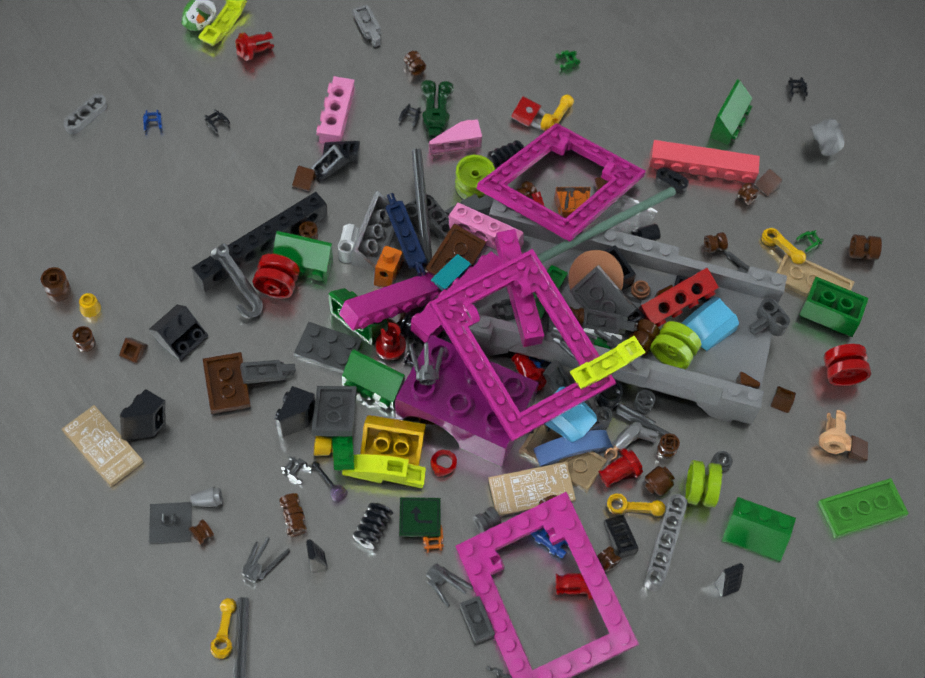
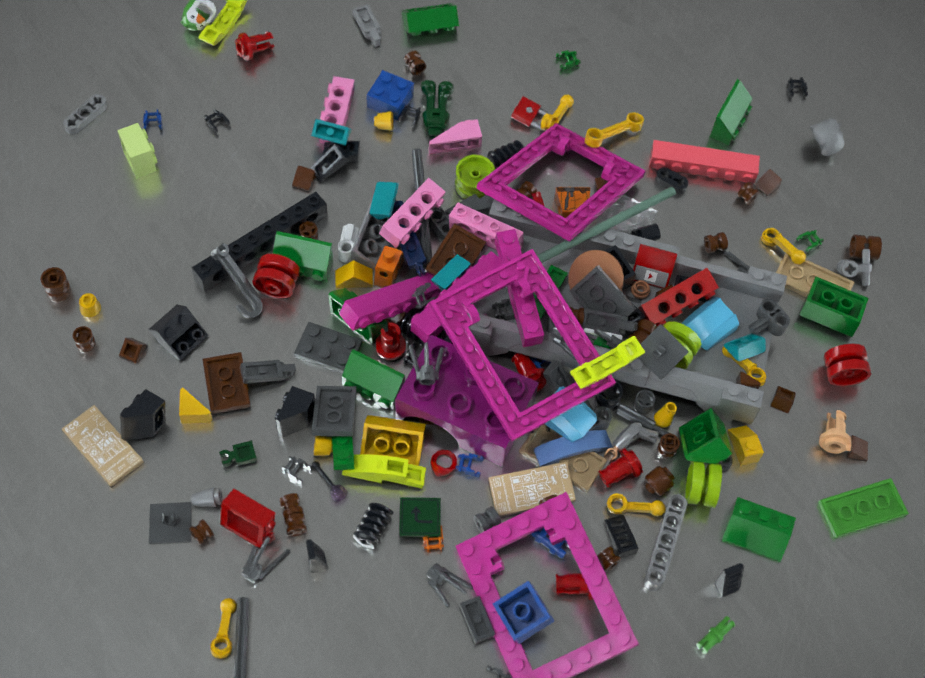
(138, 150): none -> yellowish green brick
(192, 410): none -> yellow slope
(242, 453): none -> dark green plate
(247, 518): none -> red window
(331, 132): none -> teal slope
(353, 276): none -> yellow slope
(383, 199): none -> teal slope
(384, 121): none -> yellow hat
(390, 94): none -> blue brick
(420, 291): none -> dark grey piece
(427, 191): none -> bright pink brick
(430, 18): none -> green slope
(470, 458): none -> blue piece
(523, 612): none -> blue brick
(632, 123): none -> yellow piece
(654, 266): none -> red tile
(662, 352): none -> dark grey piece
(665, 415): none -> yellow cone
(705, 439): none -> green slope
(715, 634): none -> bright green pin
(746, 346): none -> teal slope
(746, 445): none -> yellow slope
(748, 366): none -> yellow piece
(865, 267): none -> light grey piece

